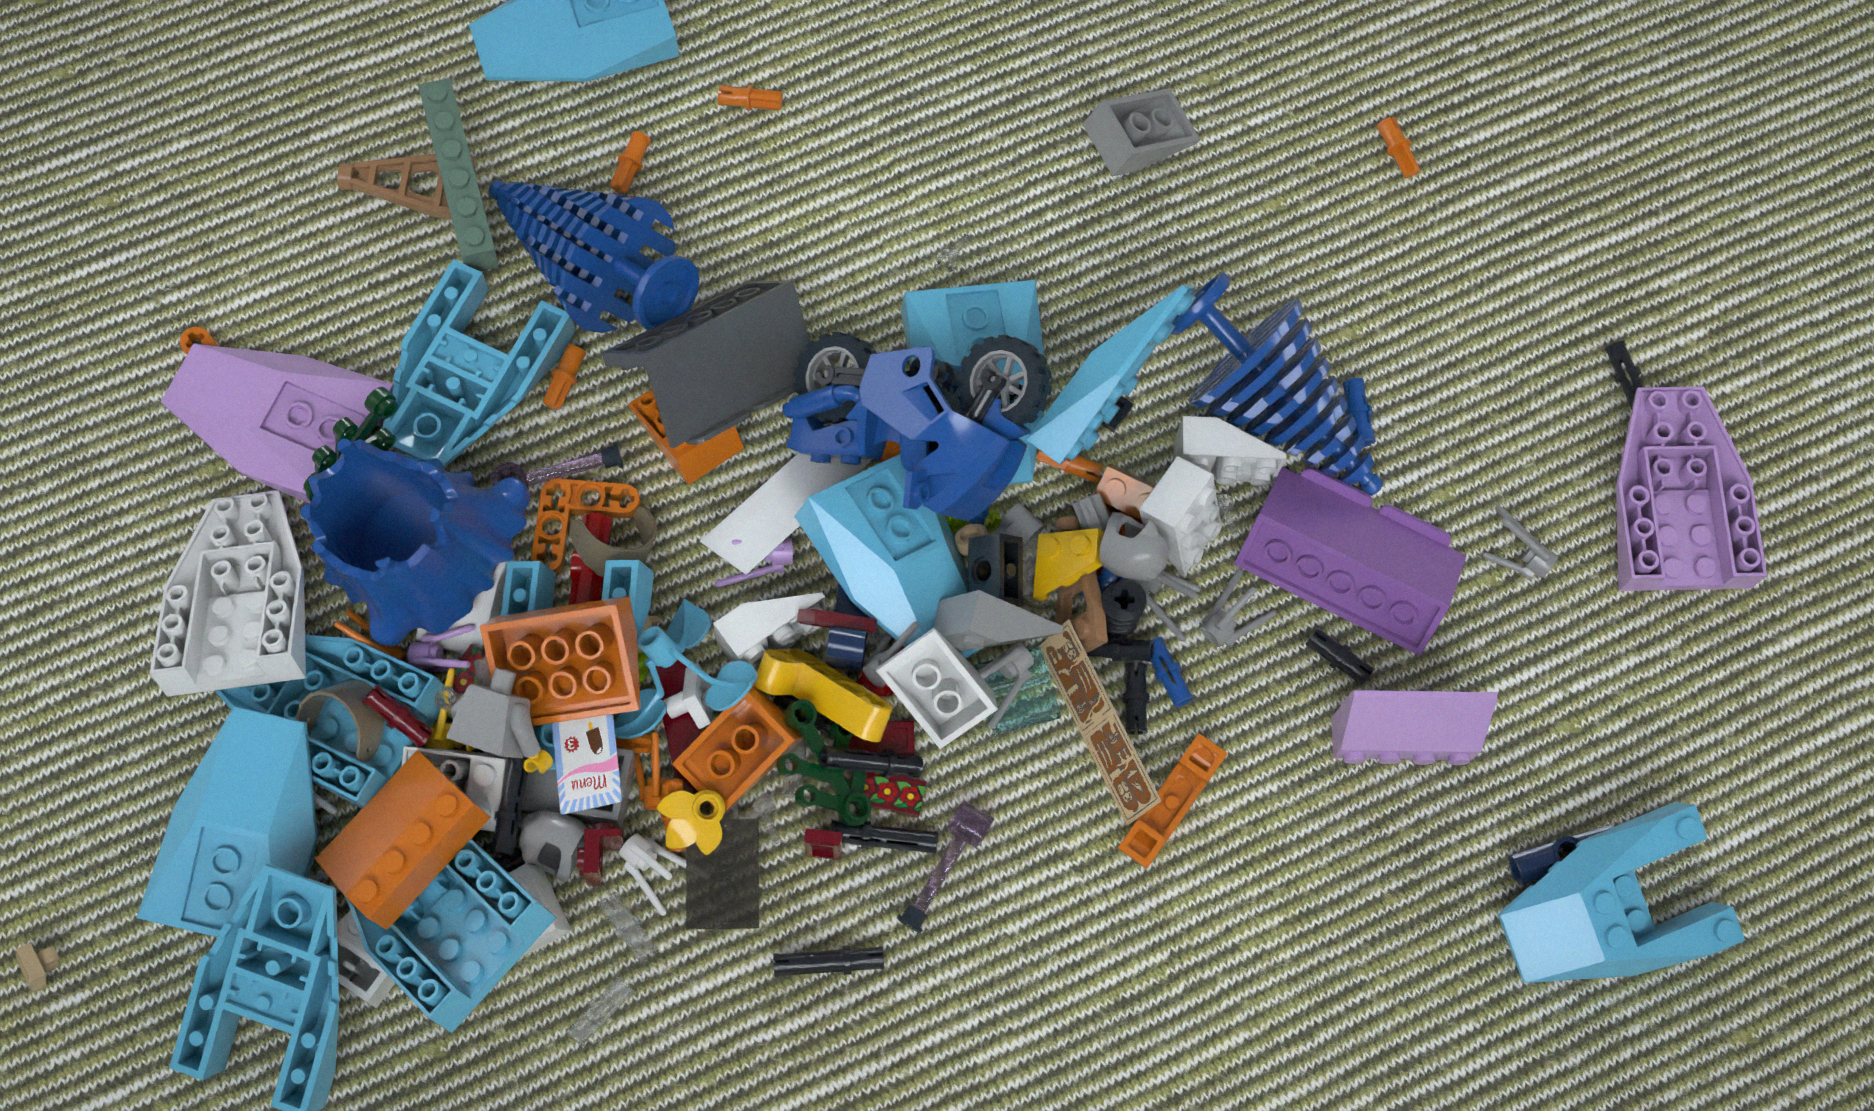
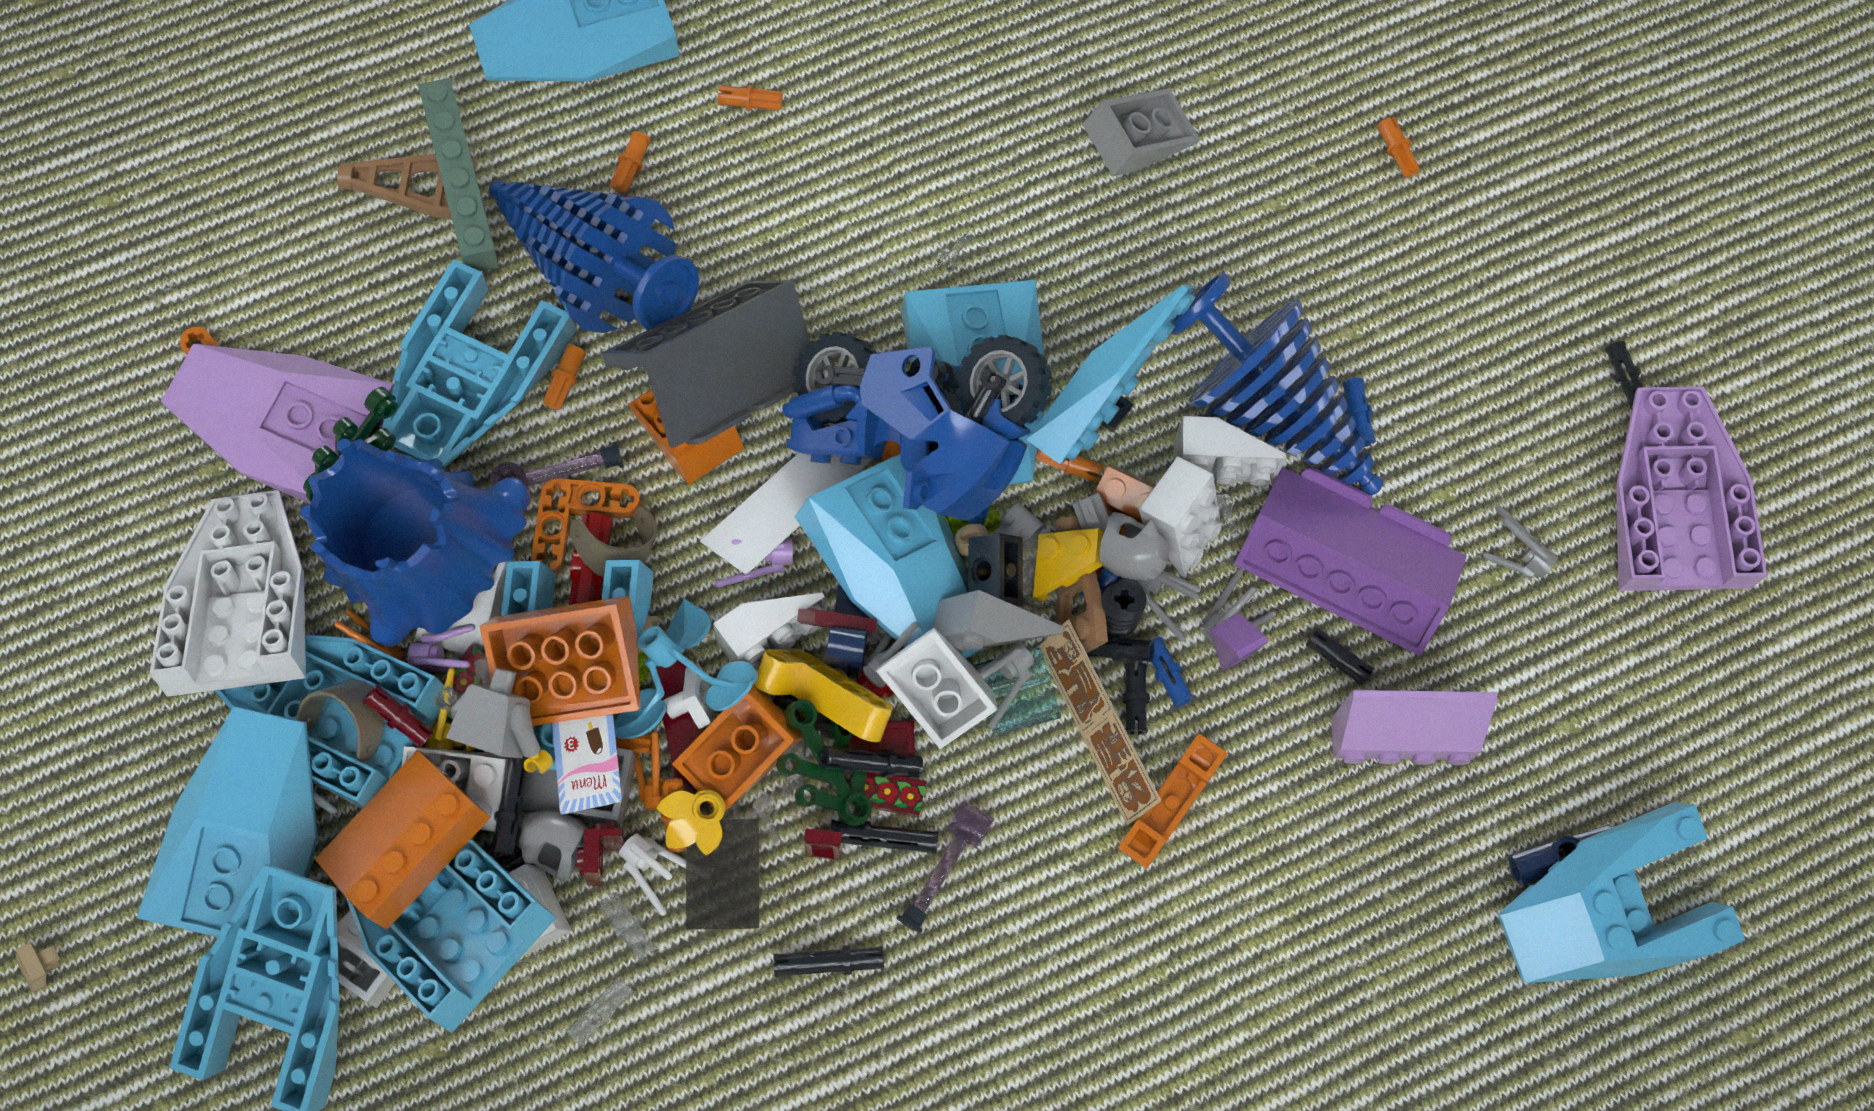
(1236, 640): none -> medium lavender slope

